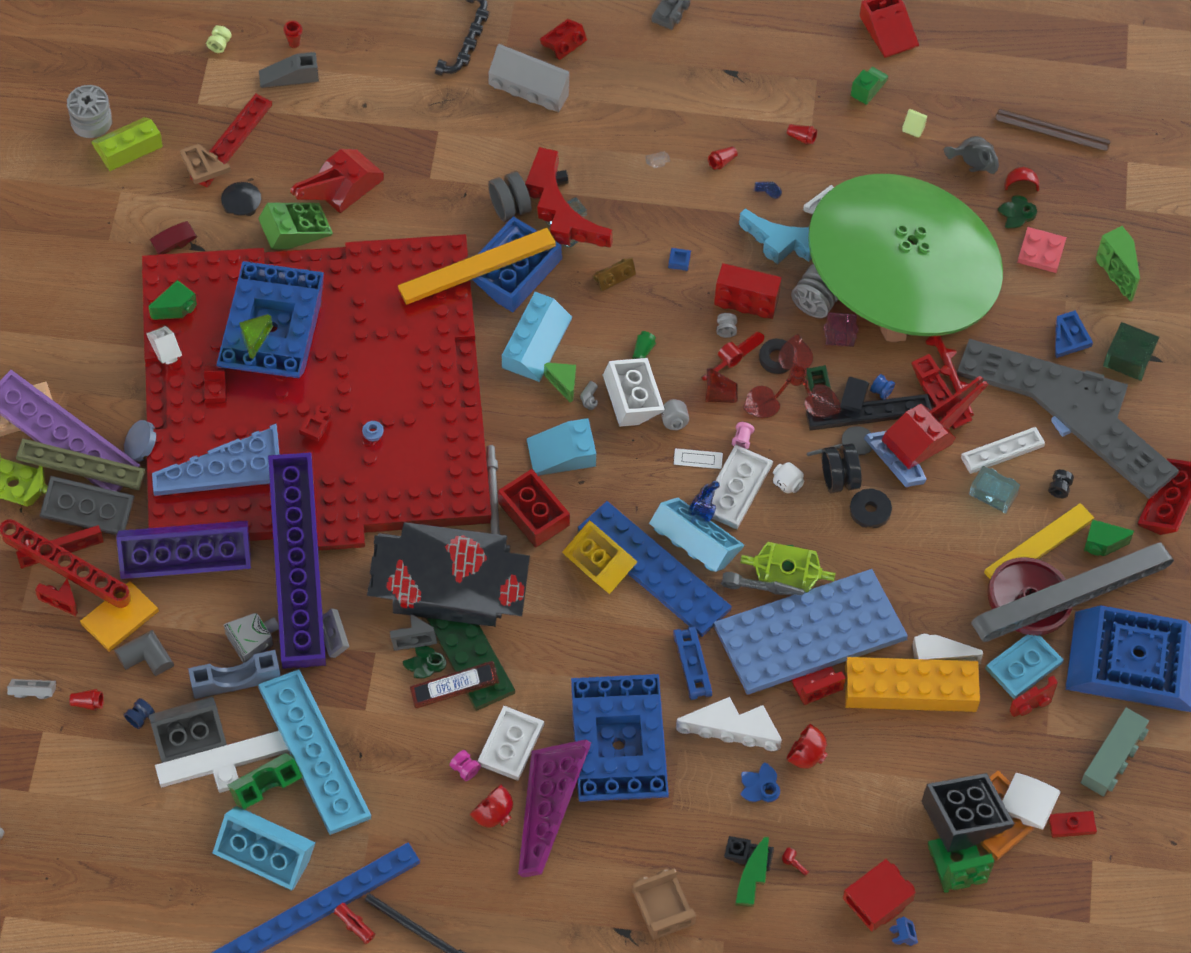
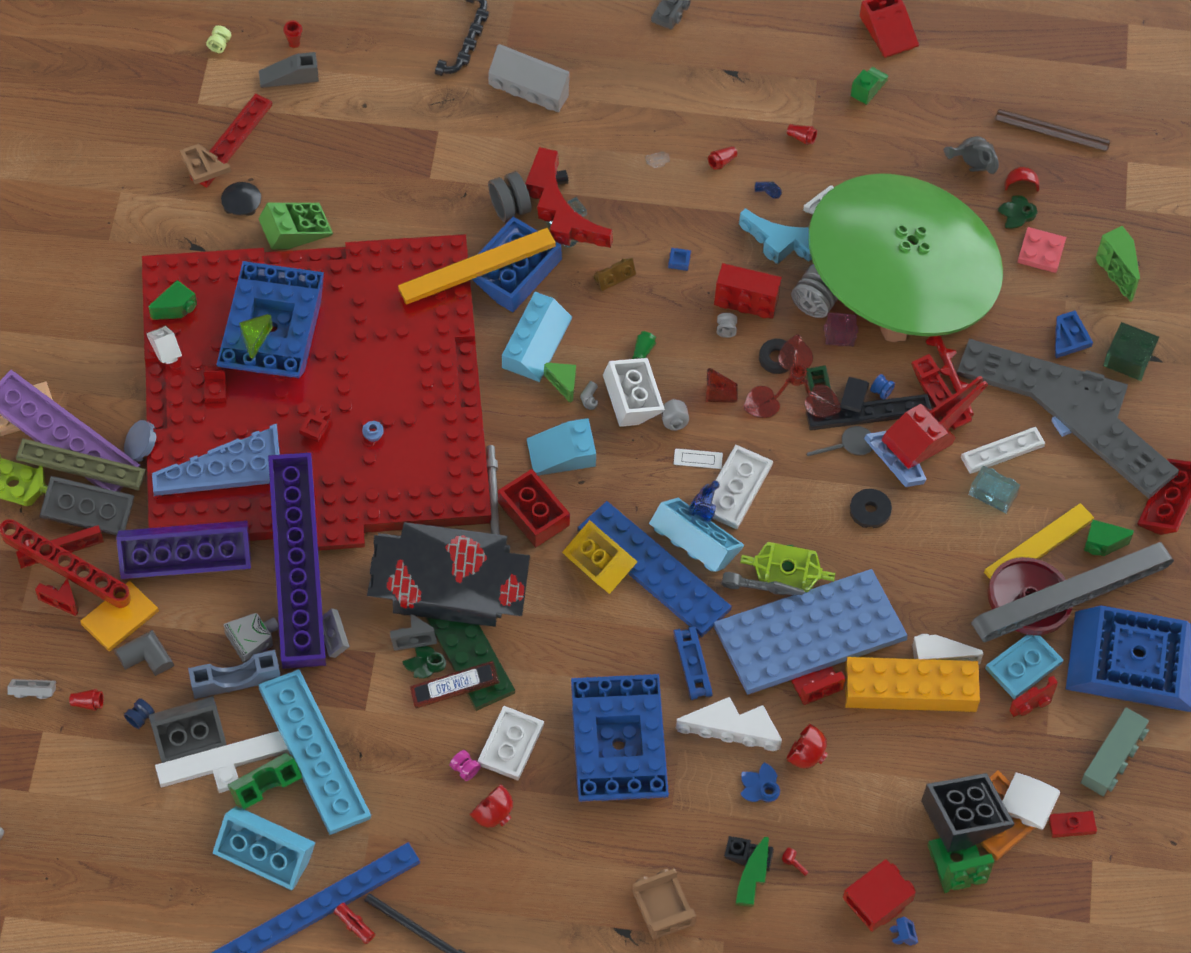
(89, 111): light grey wheel -> none
(128, 143): lime slope -> none
(175, 236): dark red slope -> none
(341, 180): red slope -> none
(549, 790): magenta wing -> none
(564, 38): red bracket -> none
(732, 354): red piece -> none
(743, 434): bright pink bush -> none
(788, 477): white head -> none
(841, 468): black wheel -> none
(914, 123): yellowish green slope -> none
(1061, 481): black wheel -> none

